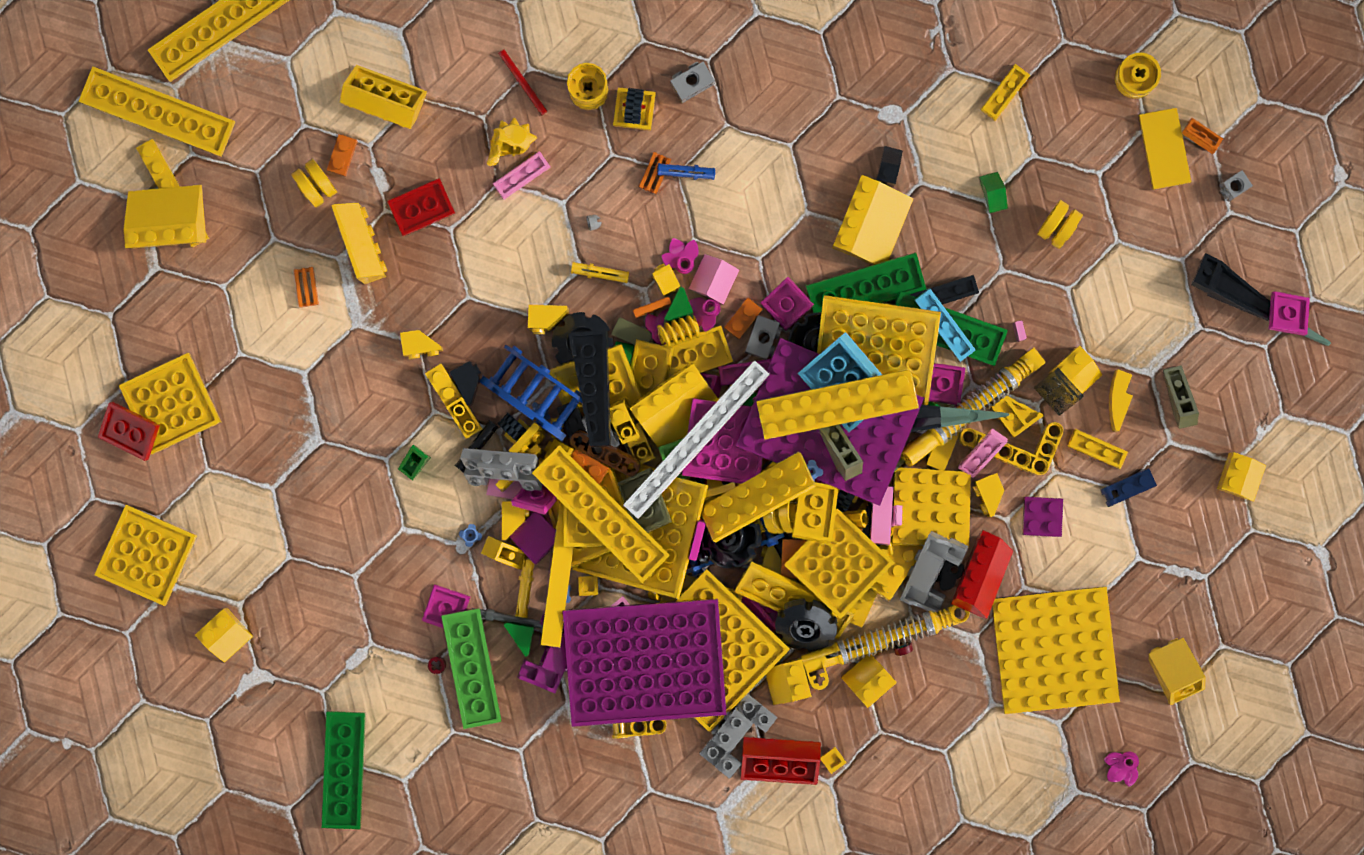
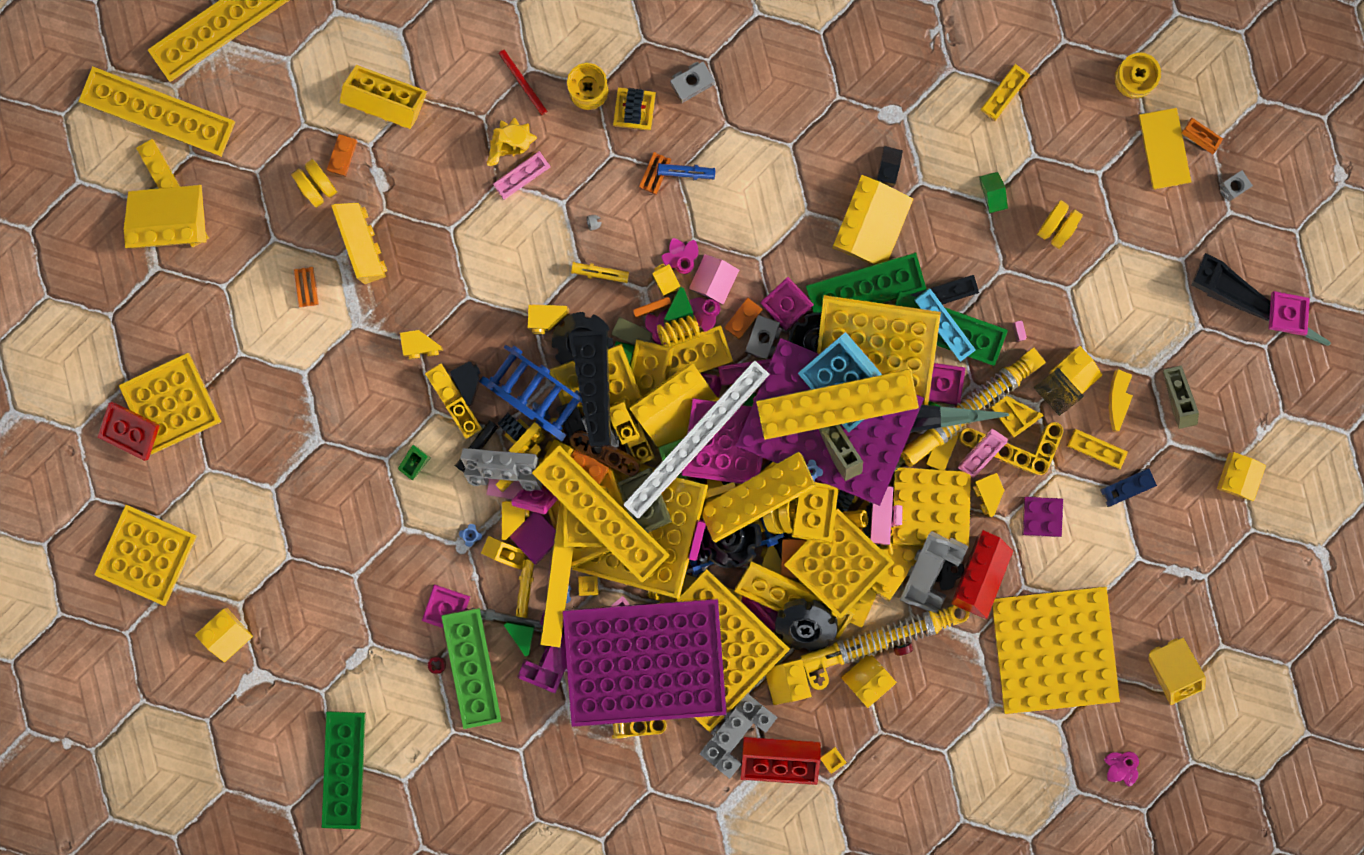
(421, 207): red plate -> none

